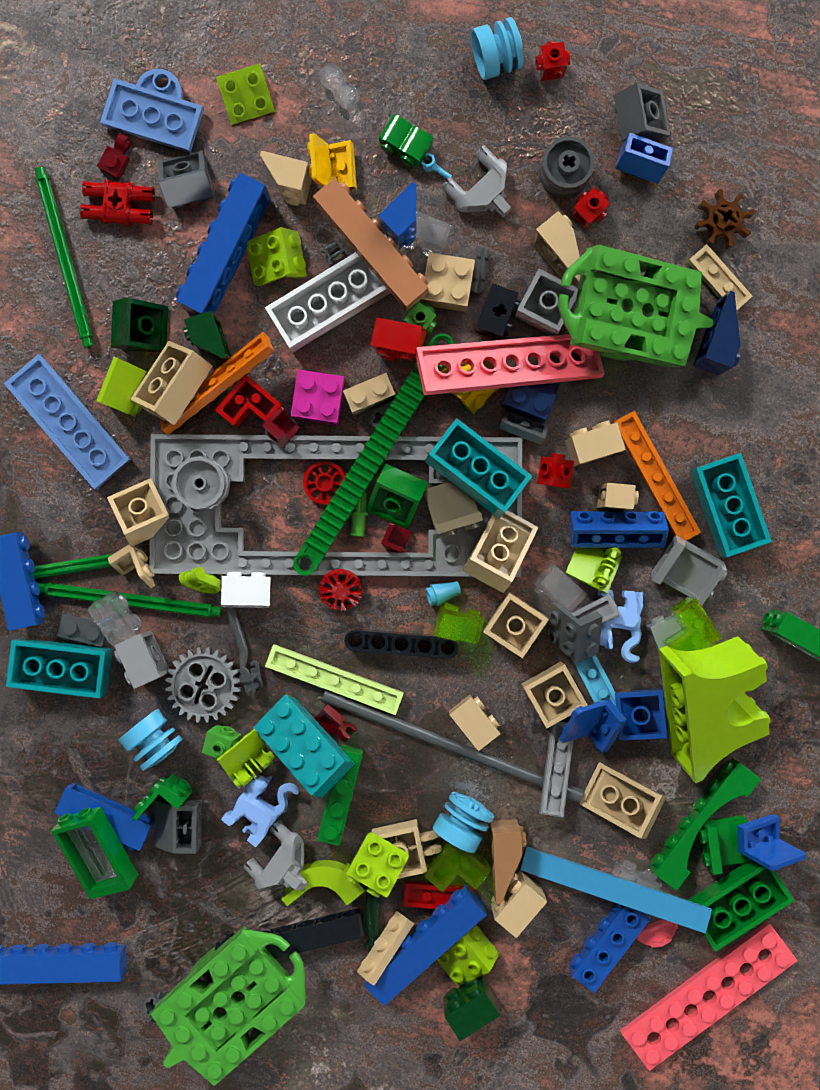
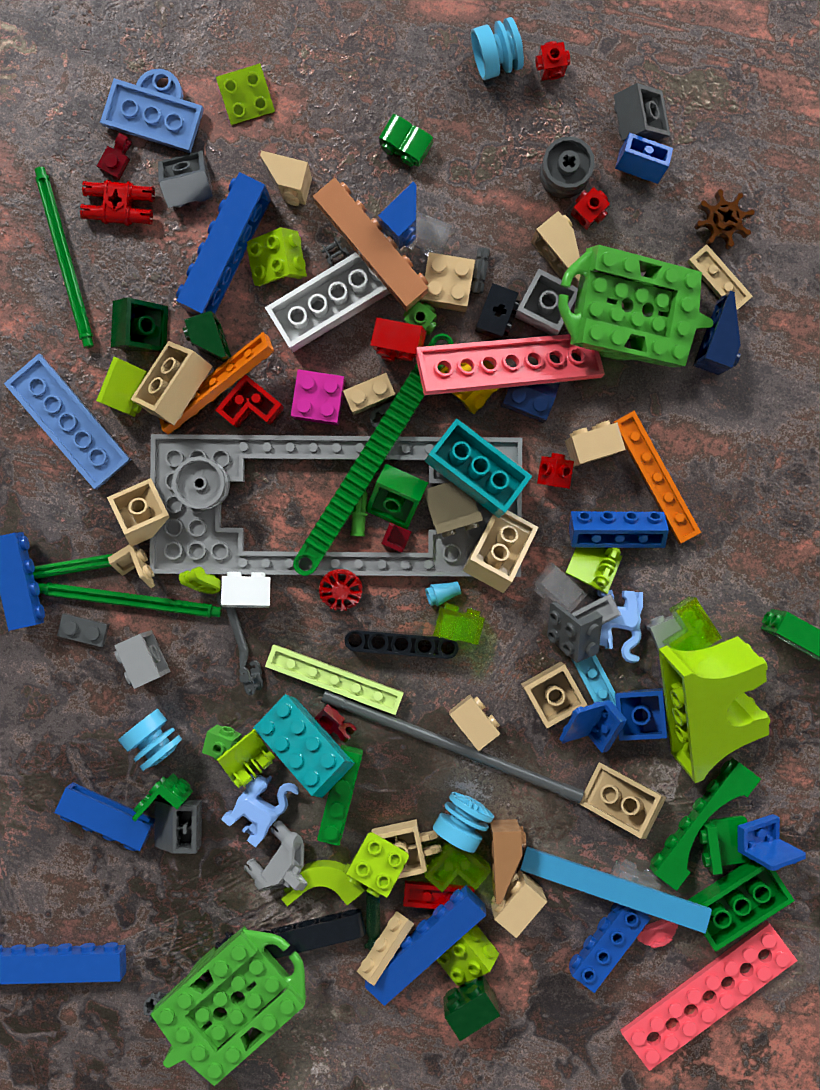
(59, 667): teal brick -> none
(94, 852): green piece -> none
(115, 618): clear brick -> none
(184, 675): light grey gear -> none
(280, 427): dark red panel -> none
(323, 482): red wheel -> none
(332, 161): yellow bracket -> none
(339, 91): clear brick -> none
(434, 167): medium azure hand -> none
(487, 192): light grey connector -> none
(515, 624): tan brick -> none
(524, 426): dark grey plate -> none
(556, 773): light grey tile -> none
(617, 496): tan brick -> none
(689, 570): light grey panel -> none
(730, 505): teal brick -> none

